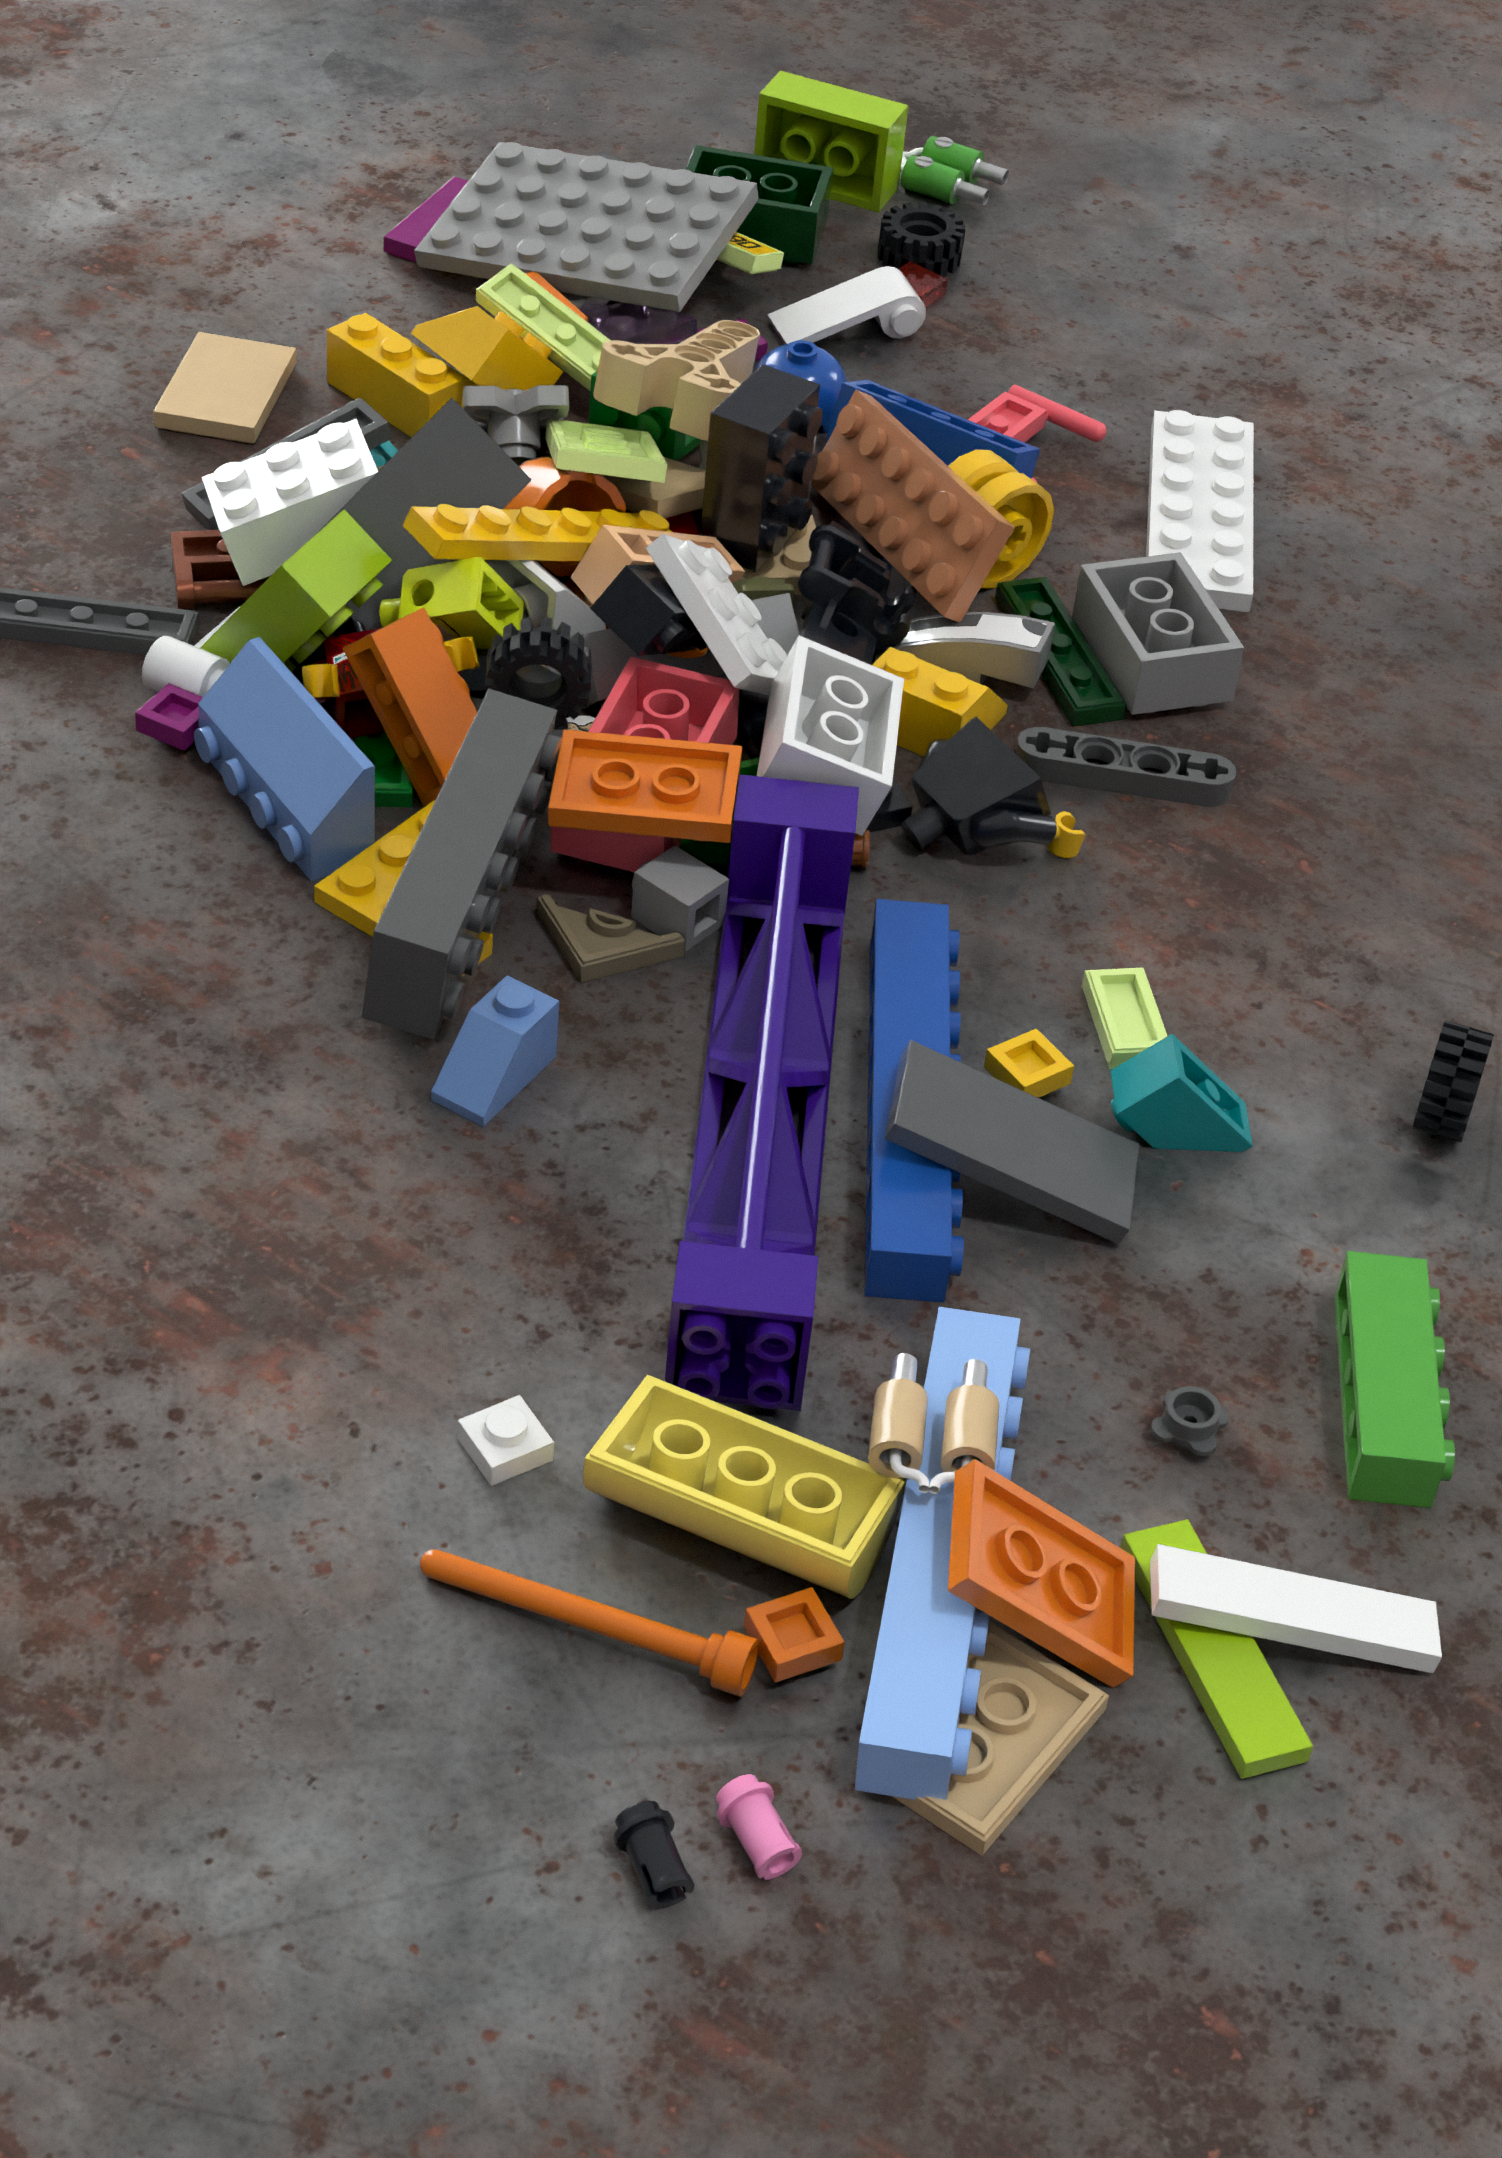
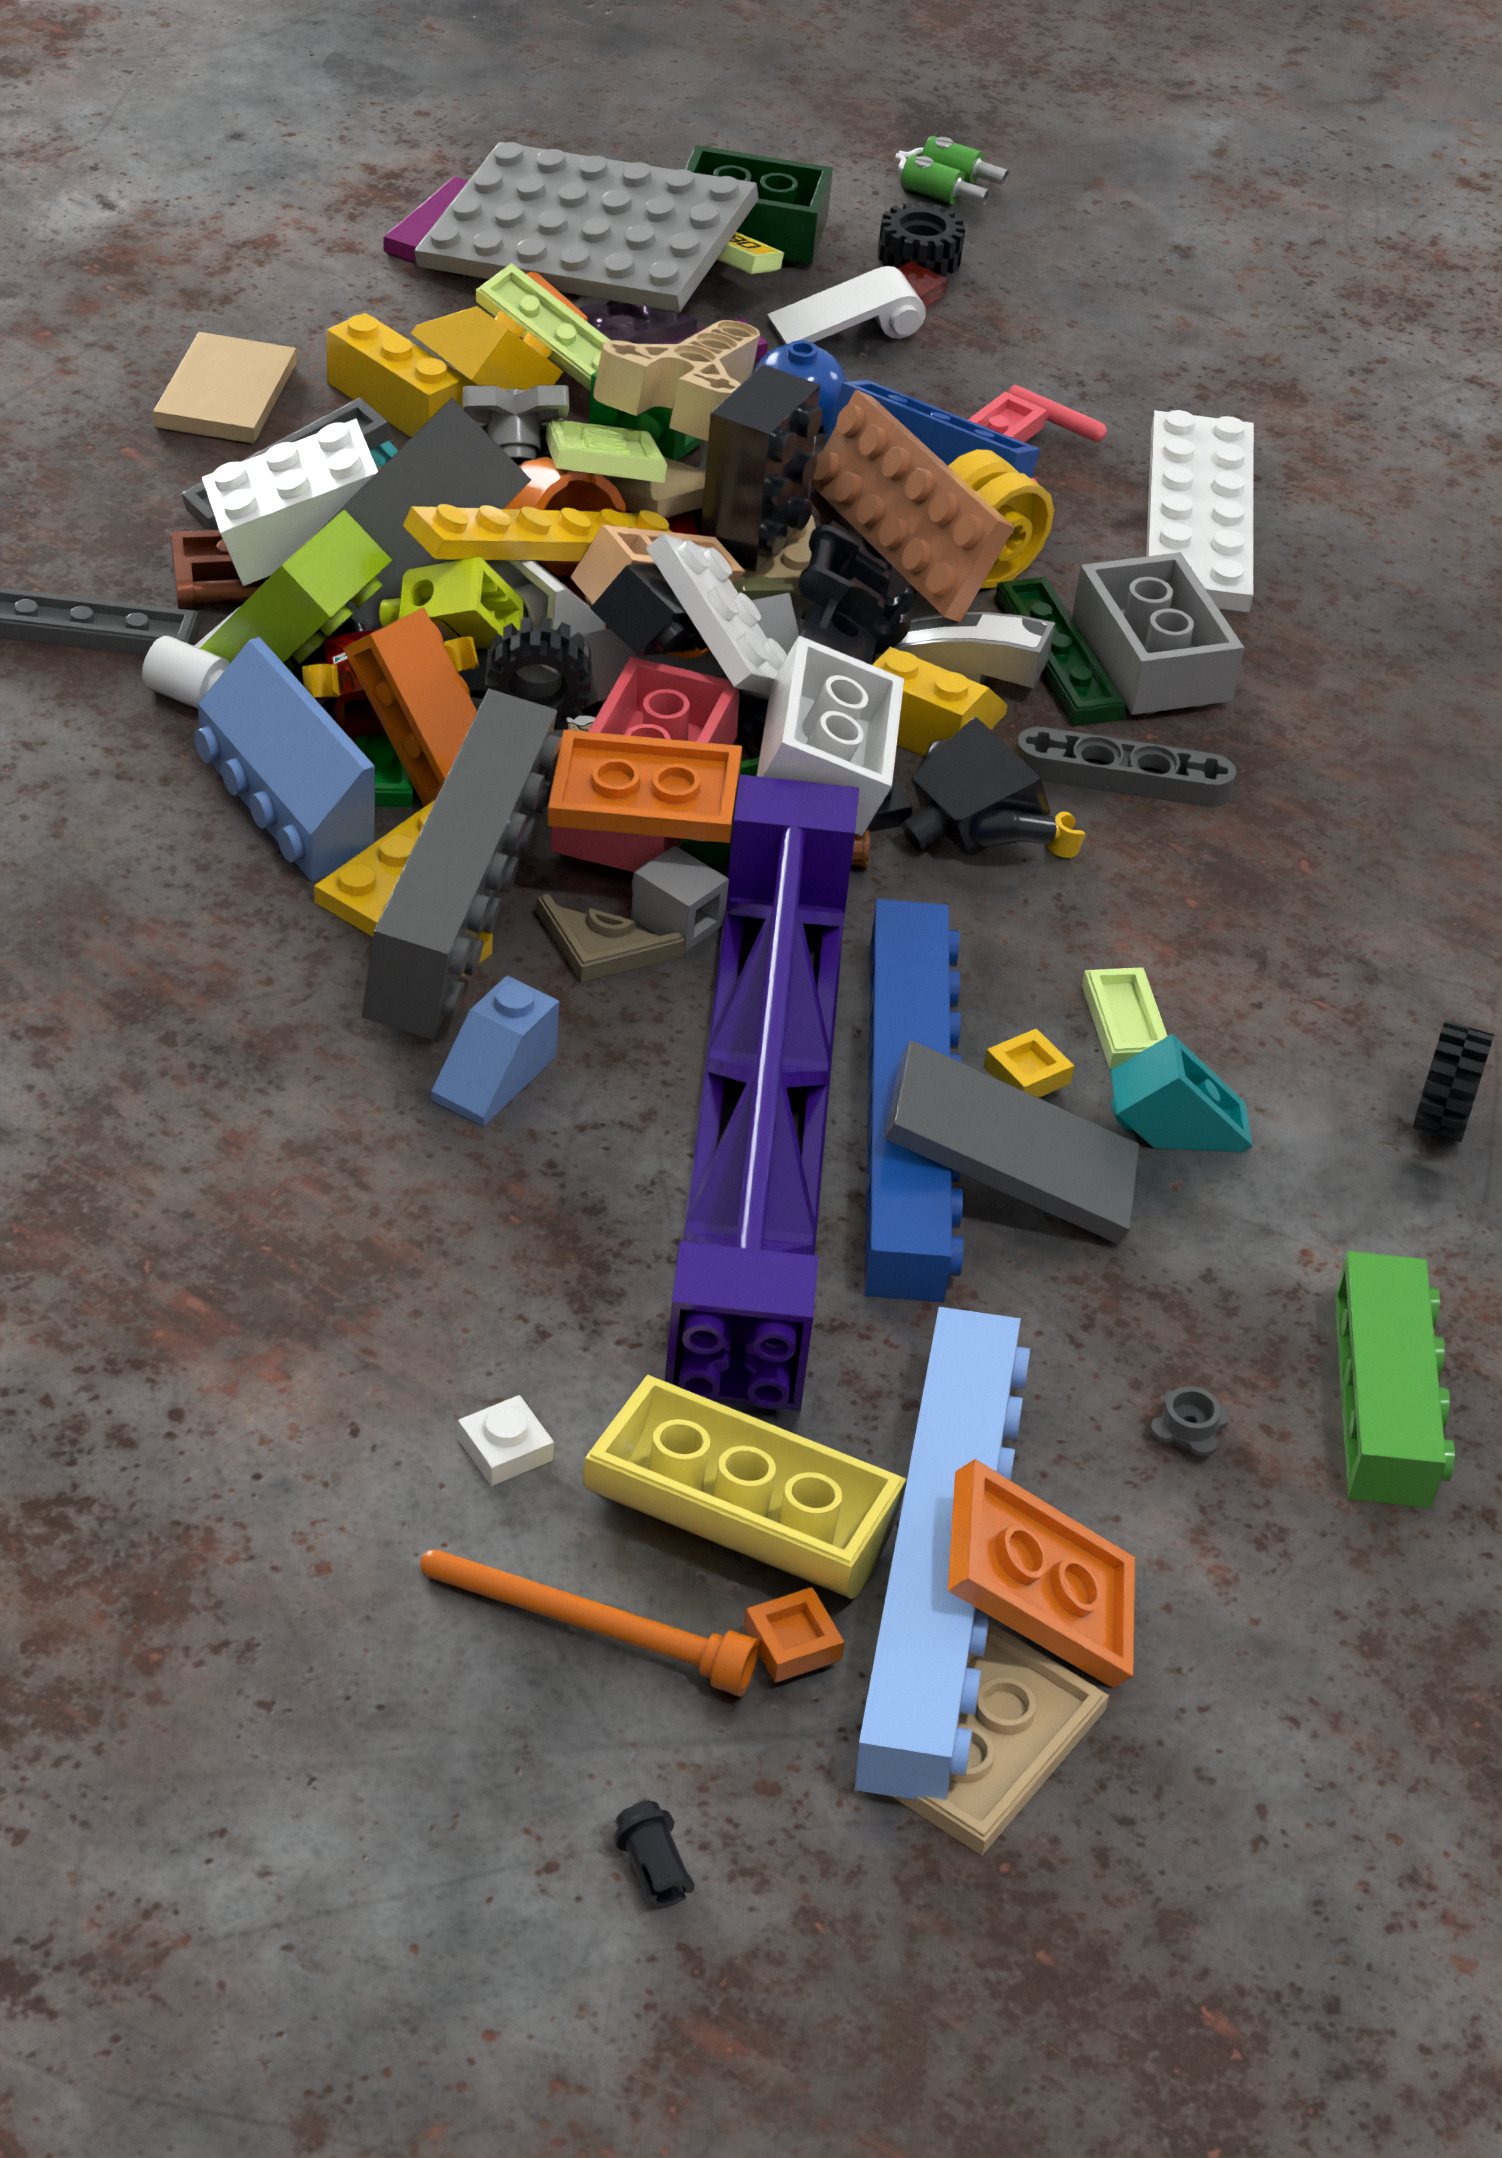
(170, 716): magenta plate -> none
(749, 1810): bright pink pin -> none
(835, 129): lime brick -> none
(901, 1417): tan piece -> none
(1226, 1672): lime tile -> none
(1294, 1608): white tile -> none

